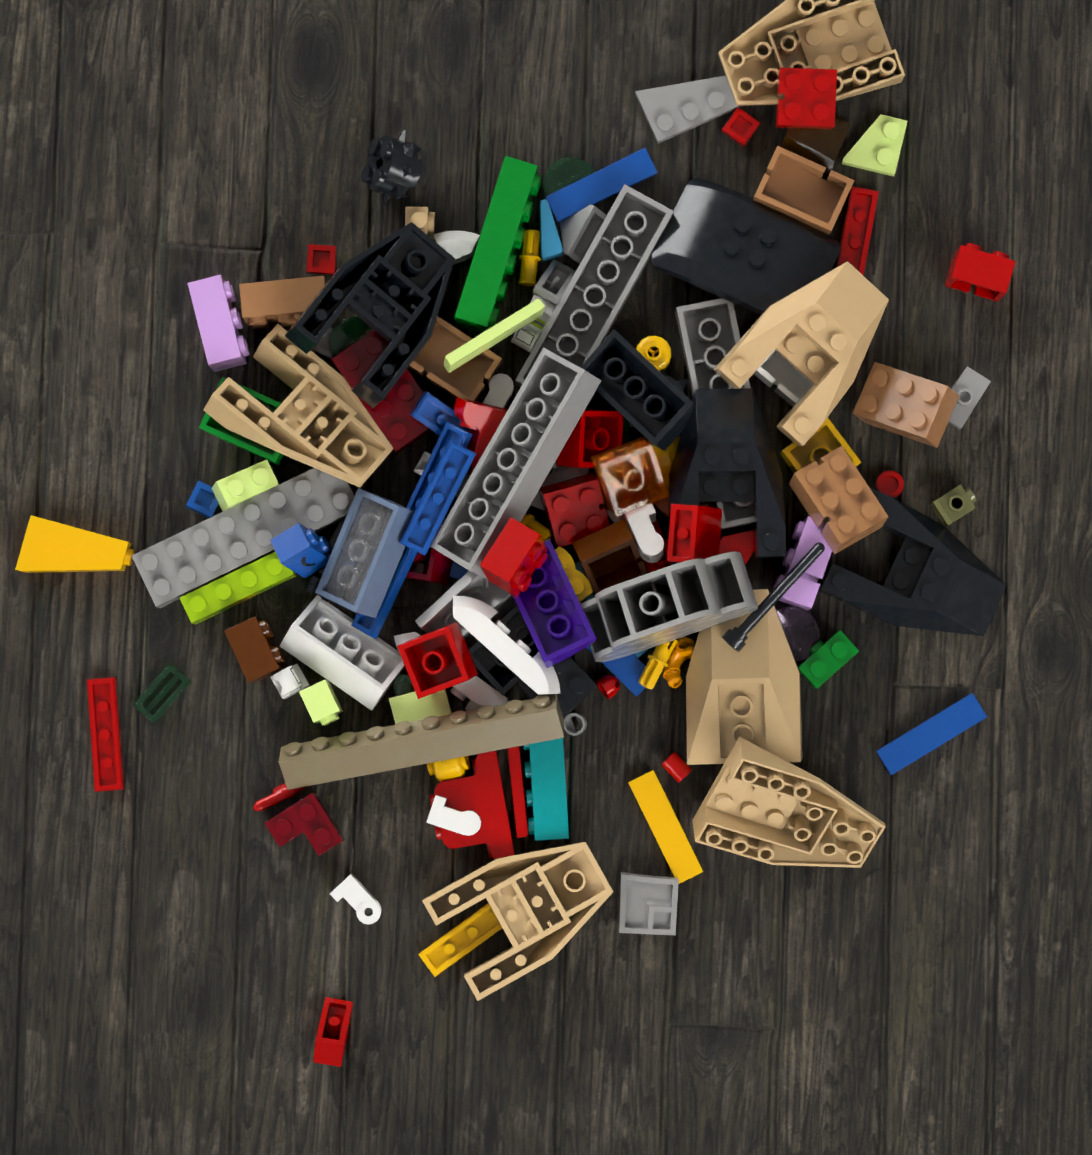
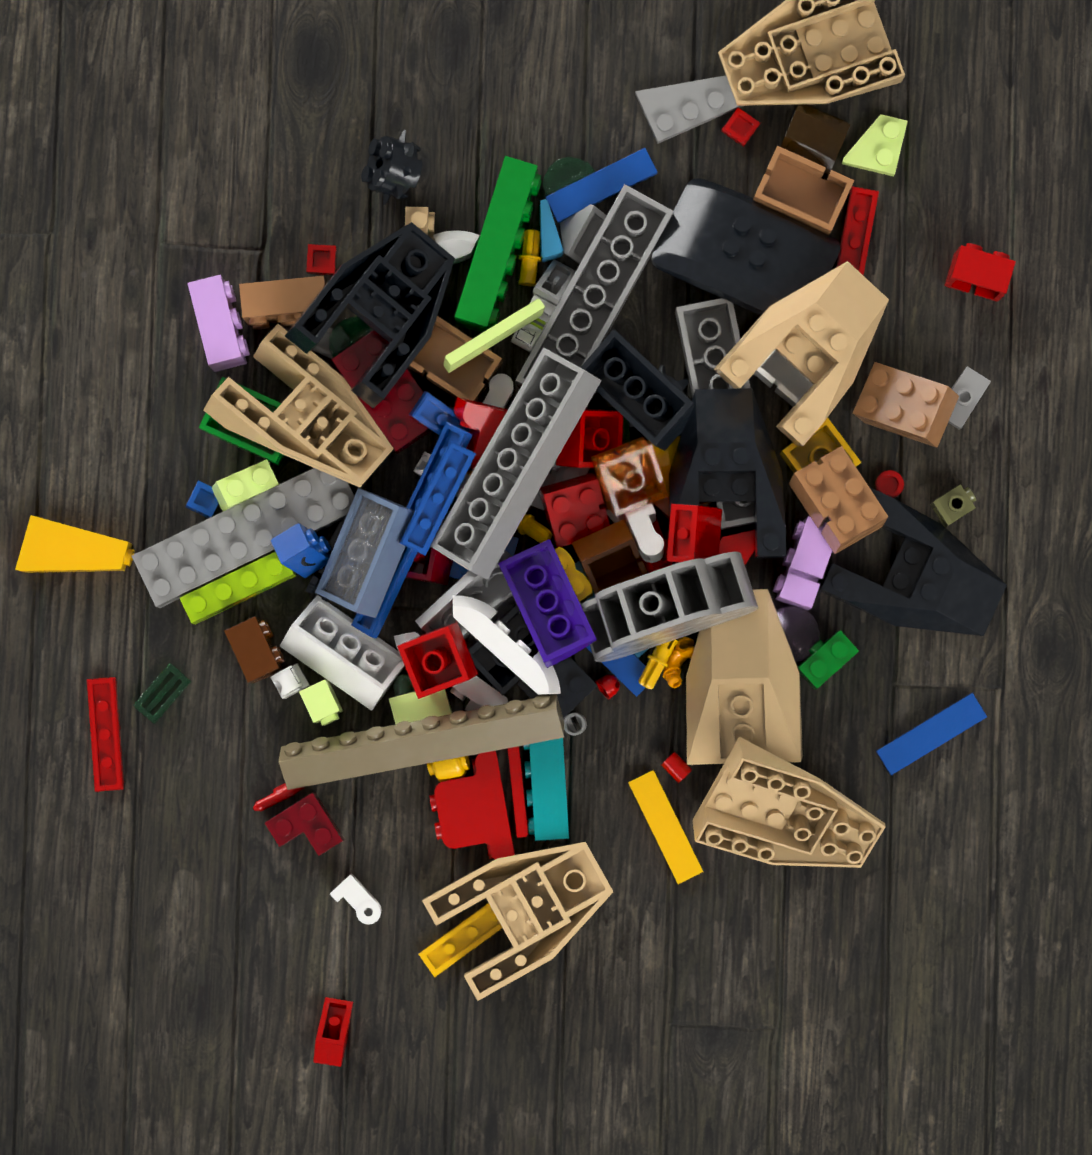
(460, 822): white leg -> none
(514, 558): red brick -> none
(648, 904): light grey plate -> none
(661, 346): yellow head -> none
(737, 636): black piece -> none
(807, 99): red piece -> none

